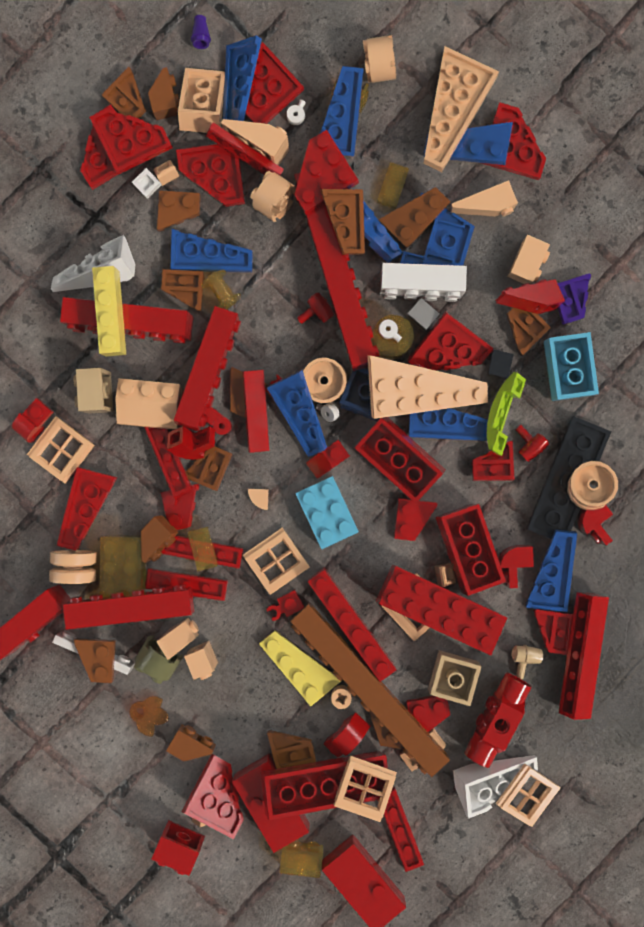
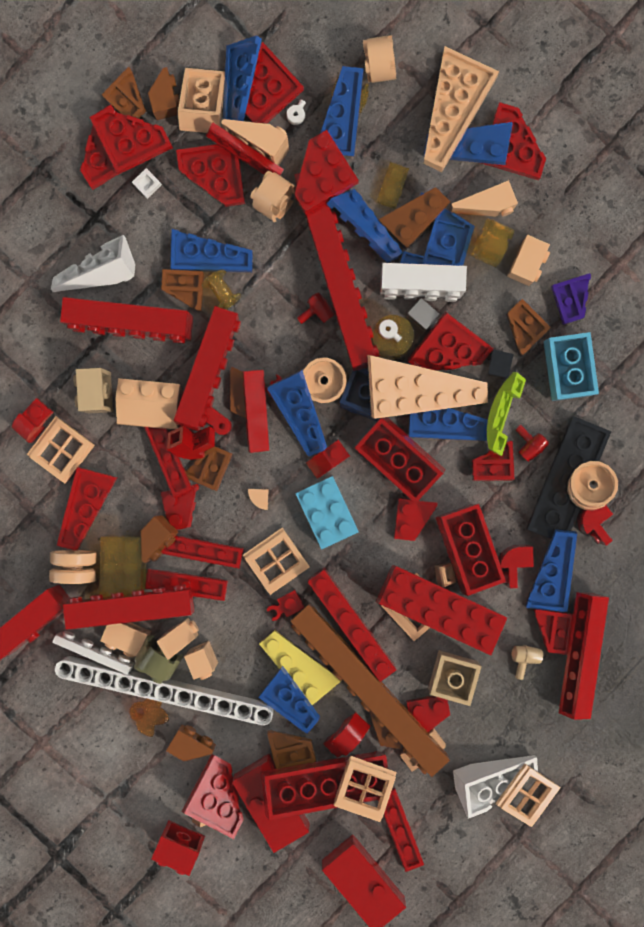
(97, 658): dark orange wing -> none
(109, 311): light yellow brick -> none
(125, 637): none -> light nougat brick
(154, 693): none -> white beam
(166, 172): light nougat slope -> none
(176, 208): dark orange wing -> none
(200, 33): dark purple cone -> none
(202, 548): clear yellow plate -> none
(289, 701): none -> blue wing
(302, 859): clear yellow brick -> none
(328, 411): white piece -> none
(340, 692): light nougat wheel -> none
(347, 218): dark orange wing -> none
(492, 242): none -> clear yellow brick
(498, 721): red brick -> none
(534, 298): red slope -> none

